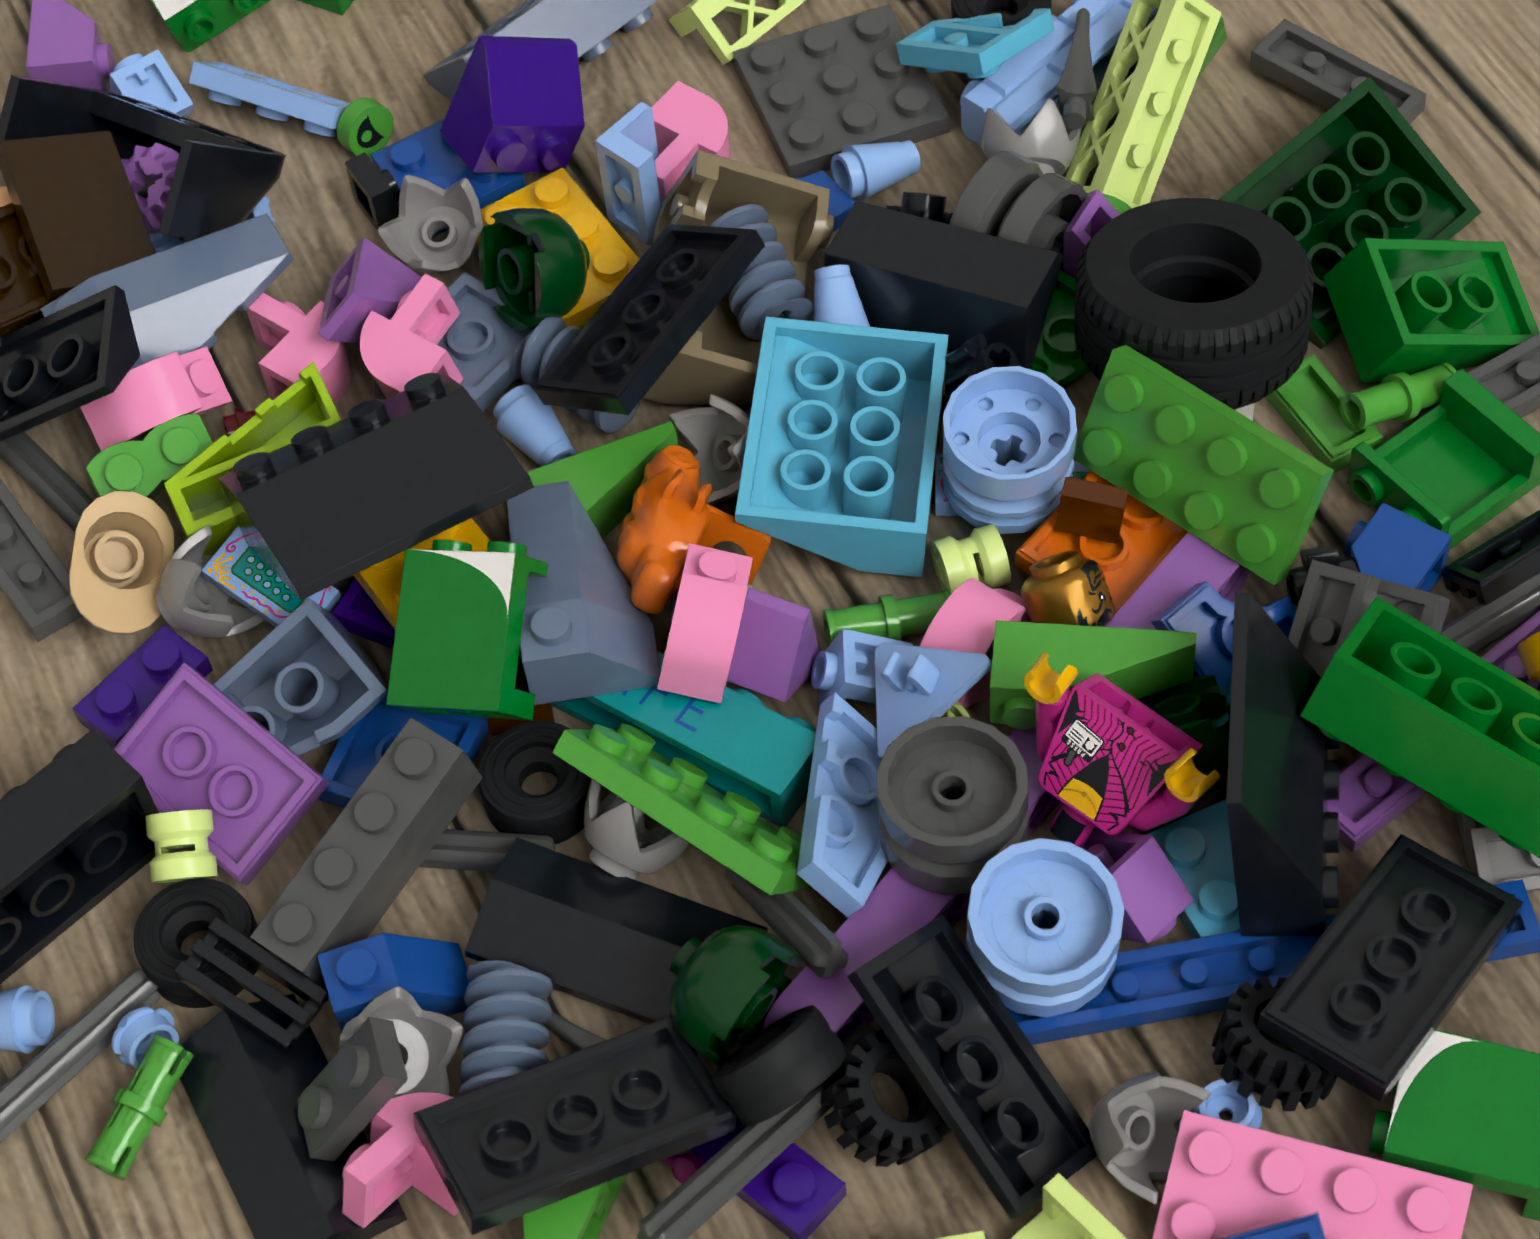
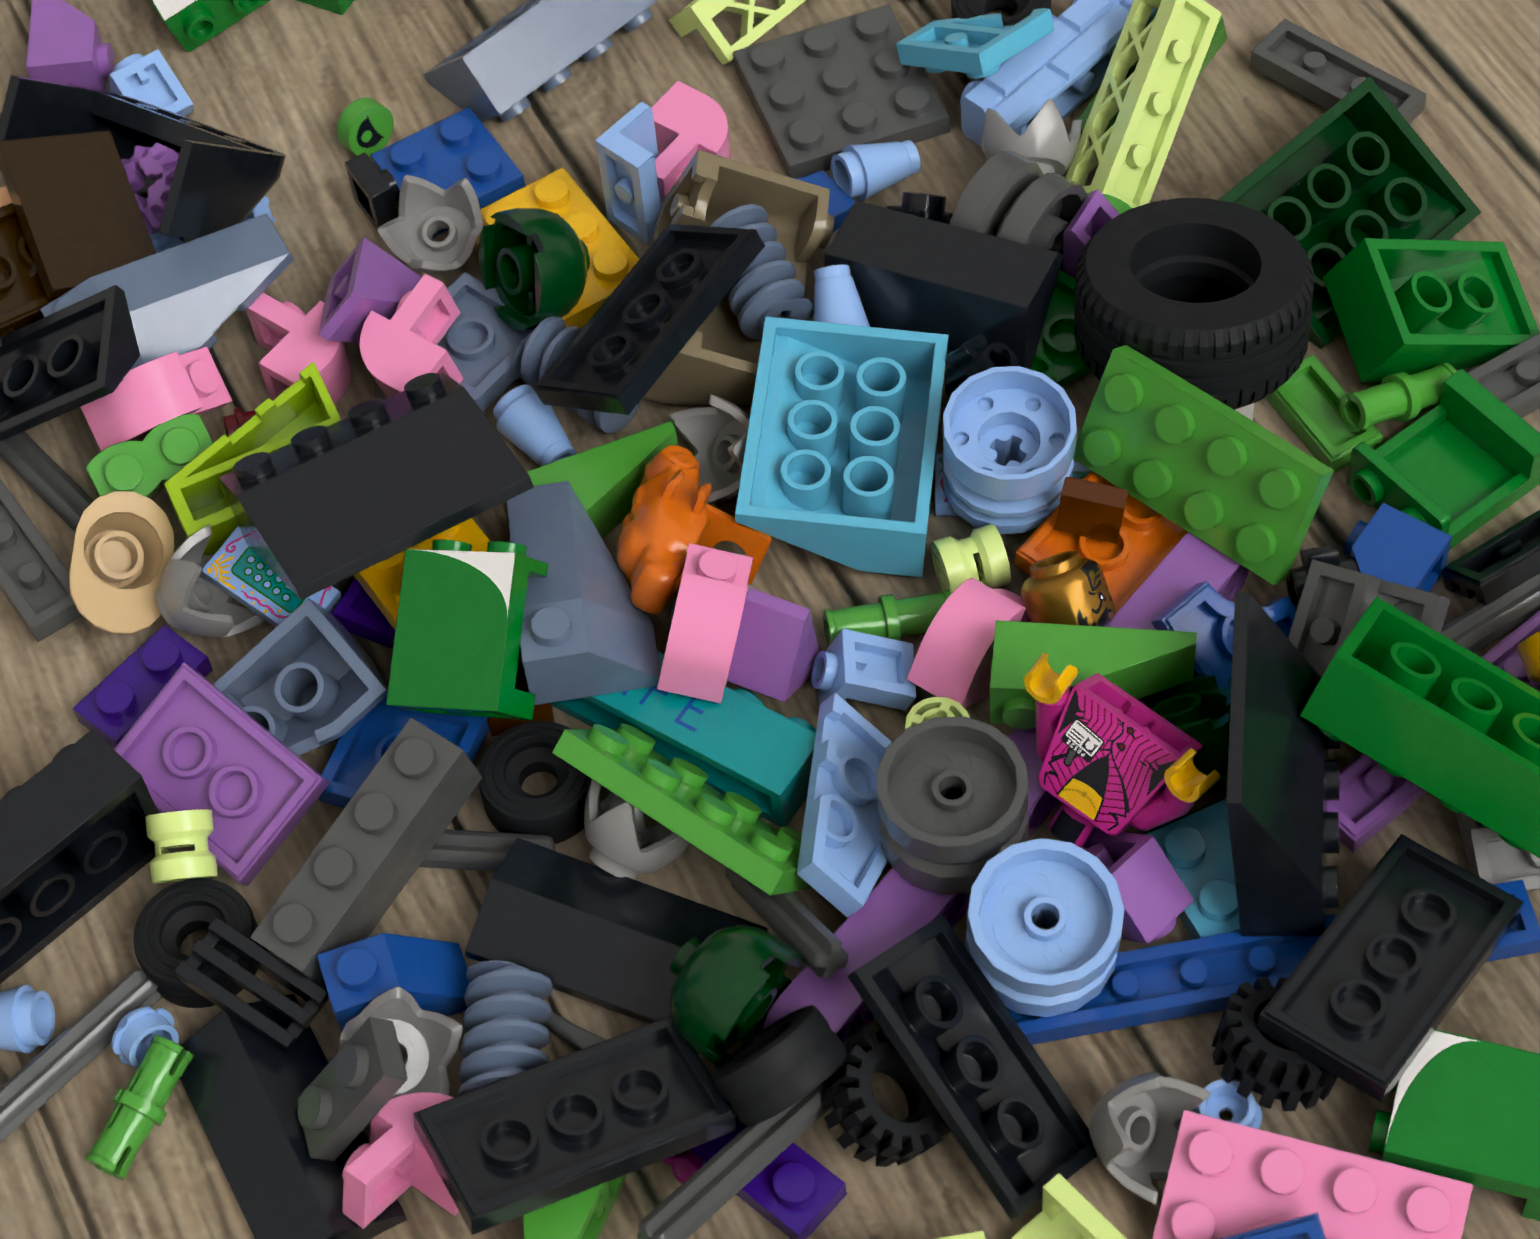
(273, 97): light blue plate -> none
(517, 105): dark purple slope -> none
(920, 685): light blue piece -> none
(1077, 81): dark grey piece -> none

